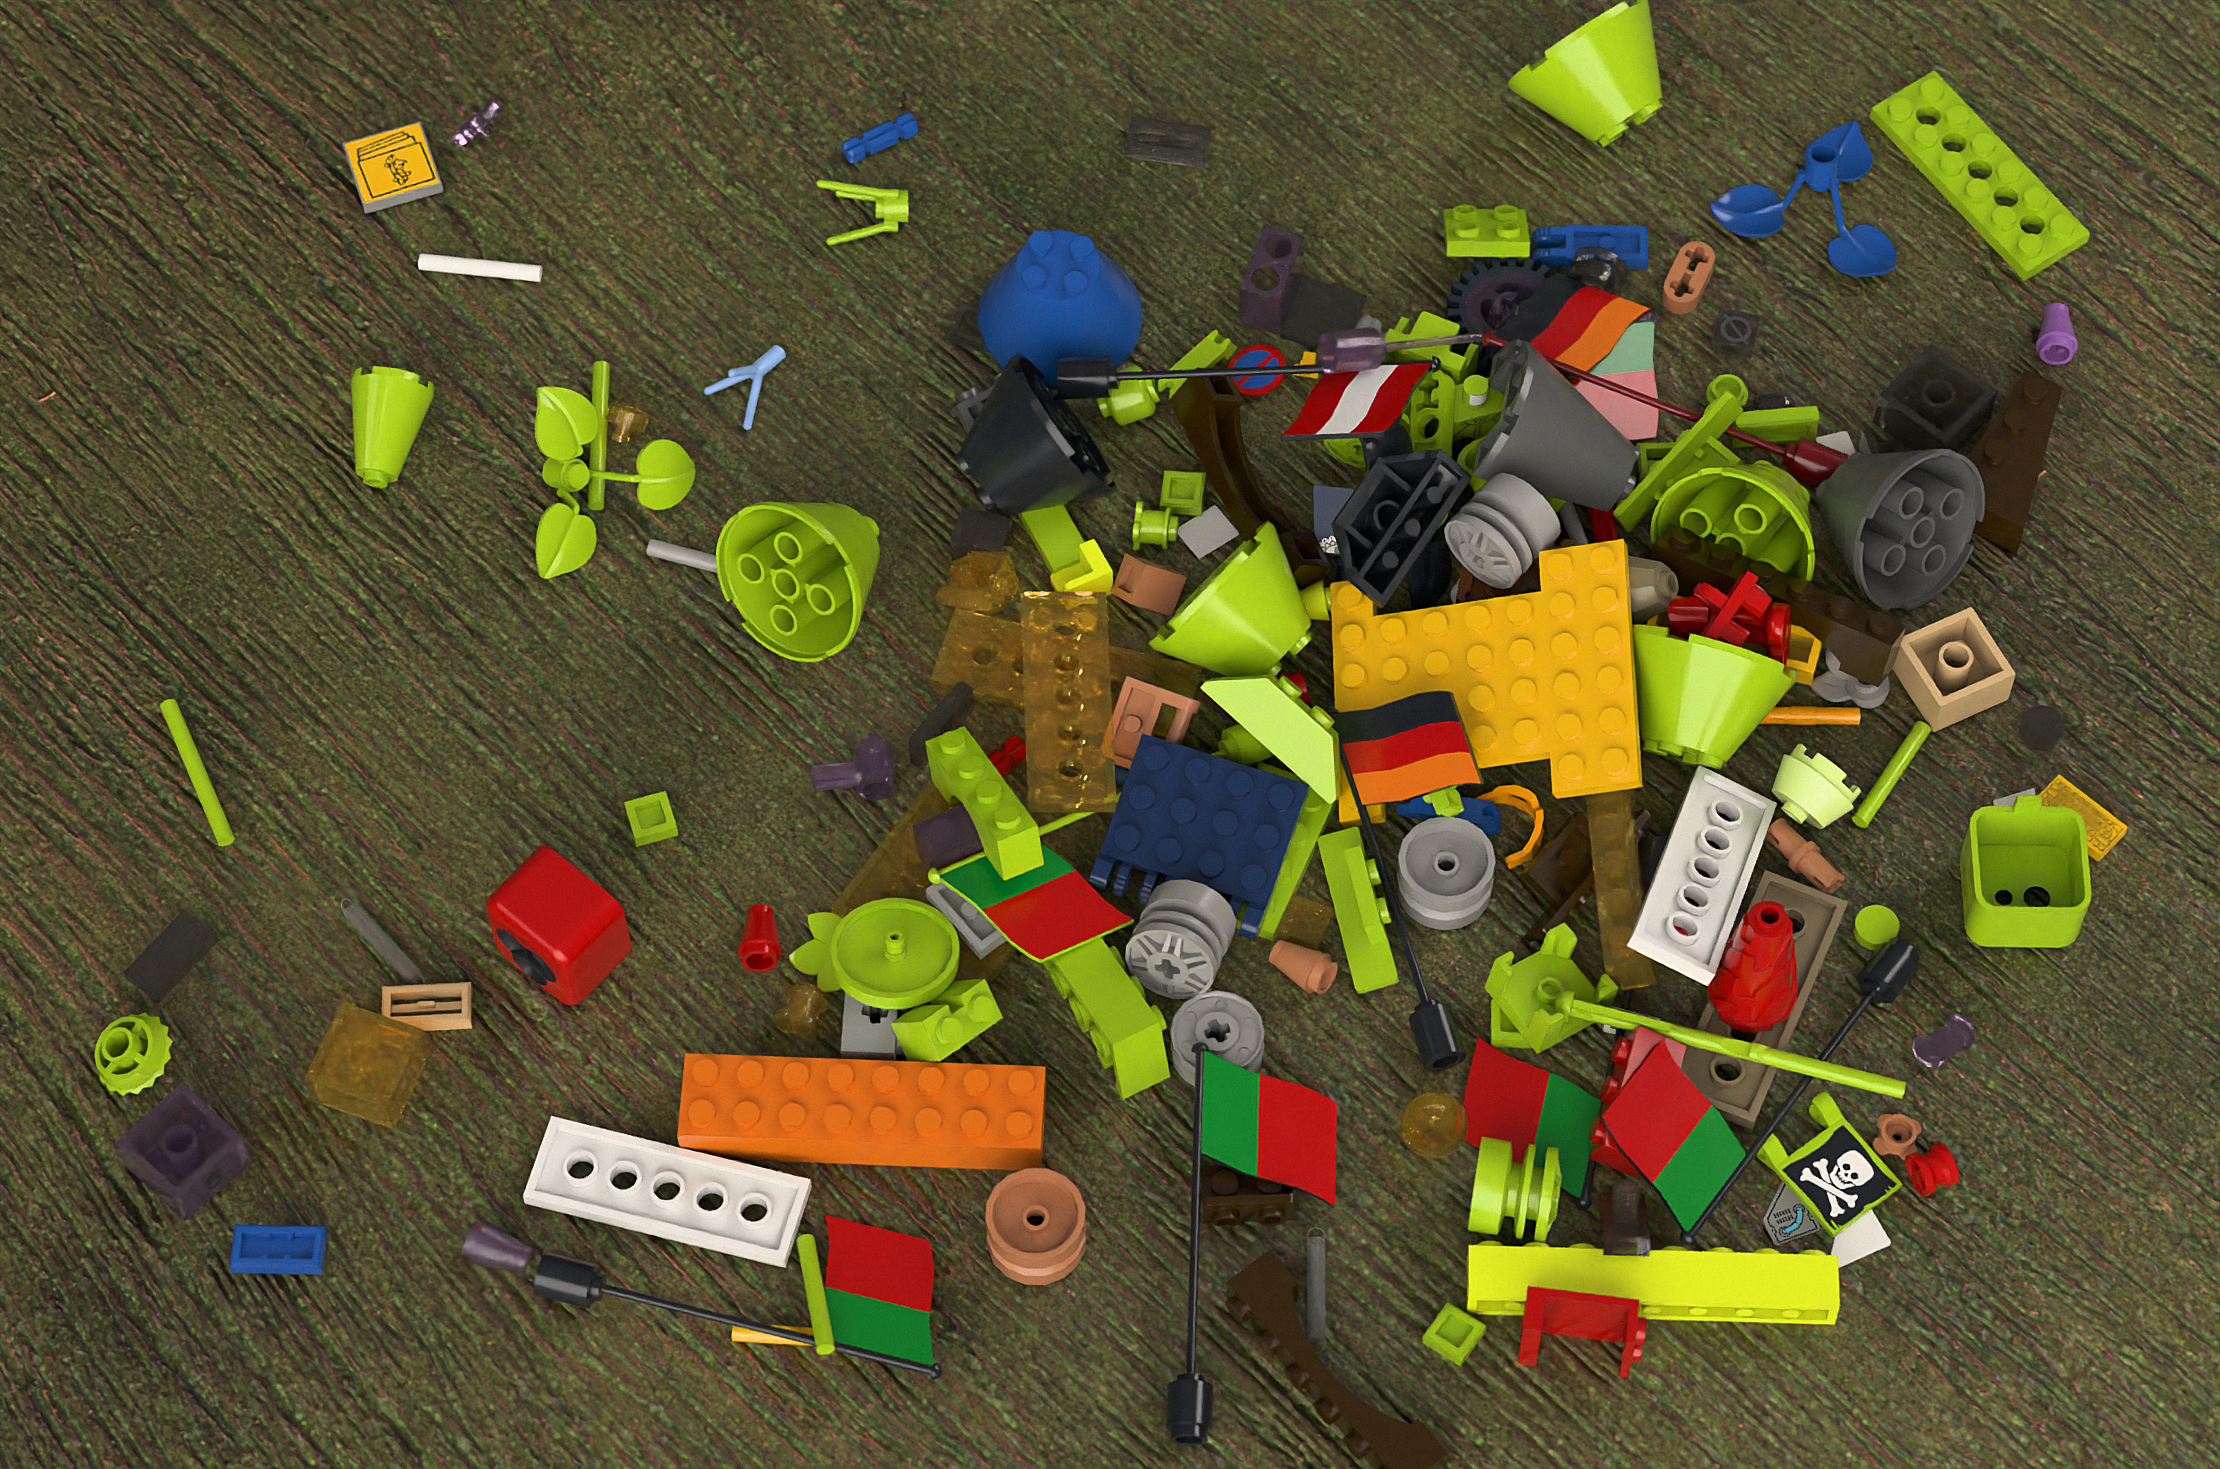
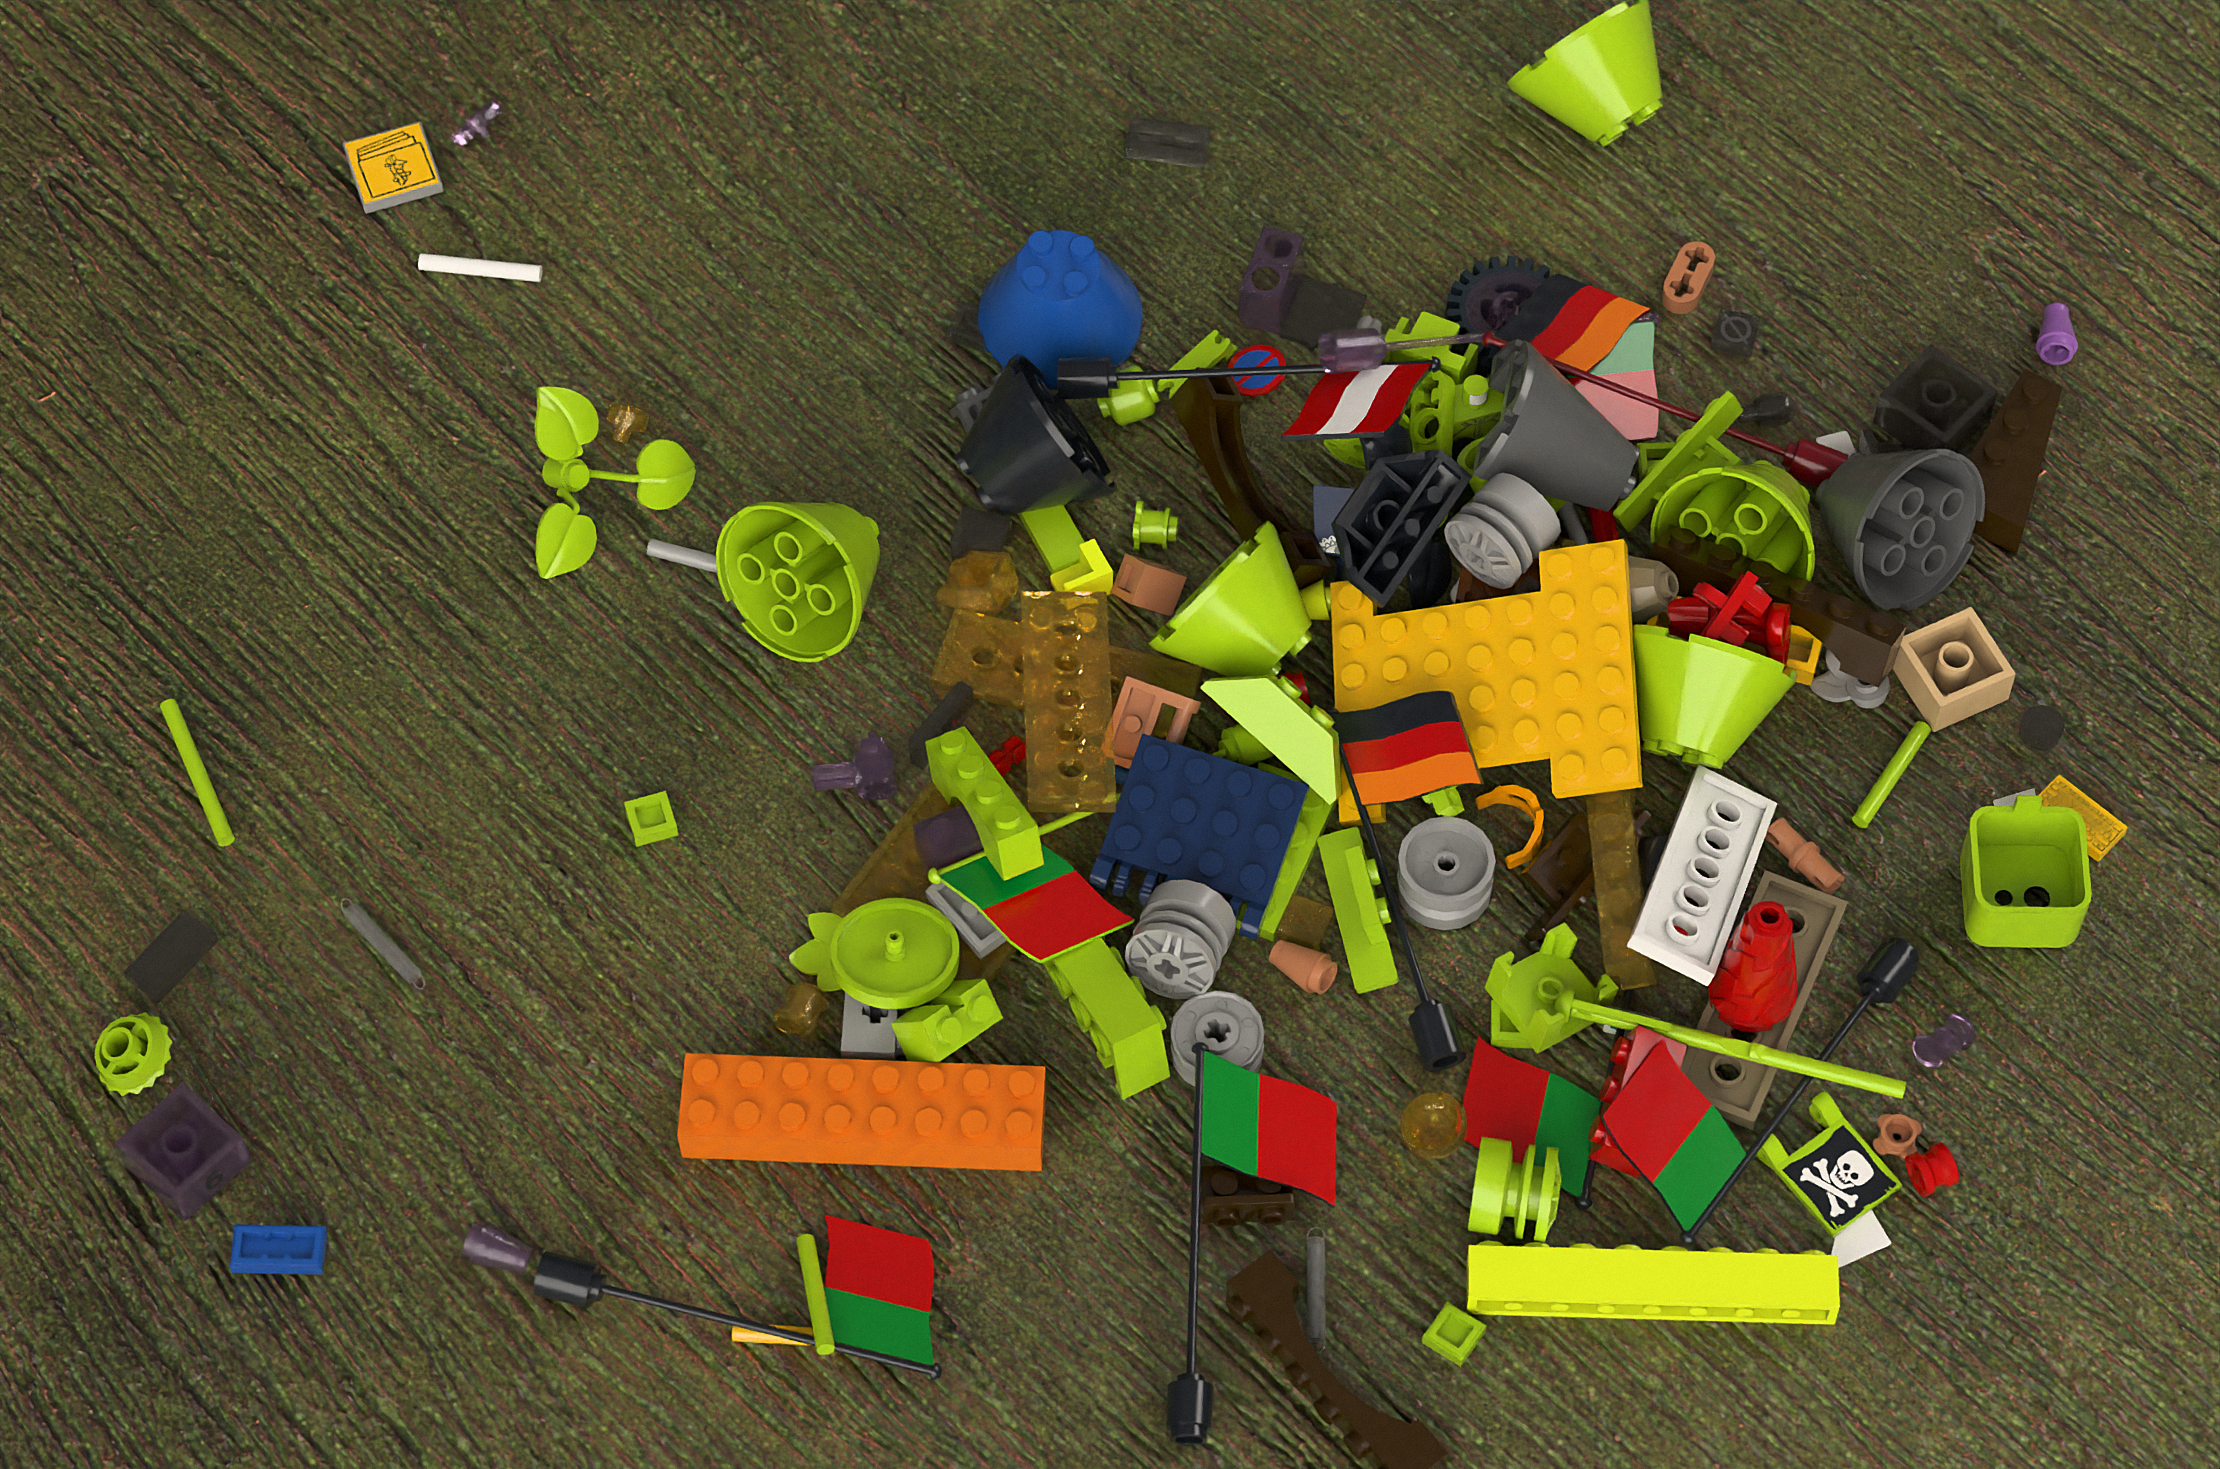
(367, 1065): clear yellow container -> none
(386, 420): lime cone -> none
(426, 1010): tan tile -> none
(558, 926): red piece -> none
(598, 445): lime bar -> none
(673, 1219): white plate -> none
(755, 372): light blue plant -> none
(760, 940): red cone -> none
(880, 137): blue axle -> none
(889, 205): lime plant -> none
(1036, 1226): nougat wheel -> none
(1183, 492): lime tile -> none
(1207, 532): white sticker -> none
(1308, 359): yellow piece -> none
(1478, 812): blue piece -> none
(1486, 232): lime plate -> none
(1582, 1317): red panel -> none
(1597, 272): clear smoke wheel -> none
(1624, 1220): clear smoke tile -> none
(1625, 241): blue hinge -> none
(1727, 383): lime plate -> none
(1778, 425): lime tile -> none
(1788, 1217): light grey sticker -> none
(1812, 789): yellowish green cone -> none
(1813, 715): light orange piece -> none
(1832, 158): blue plant -> none
(1875, 926): lime tile -> none
(1974, 196): lime plate -> none

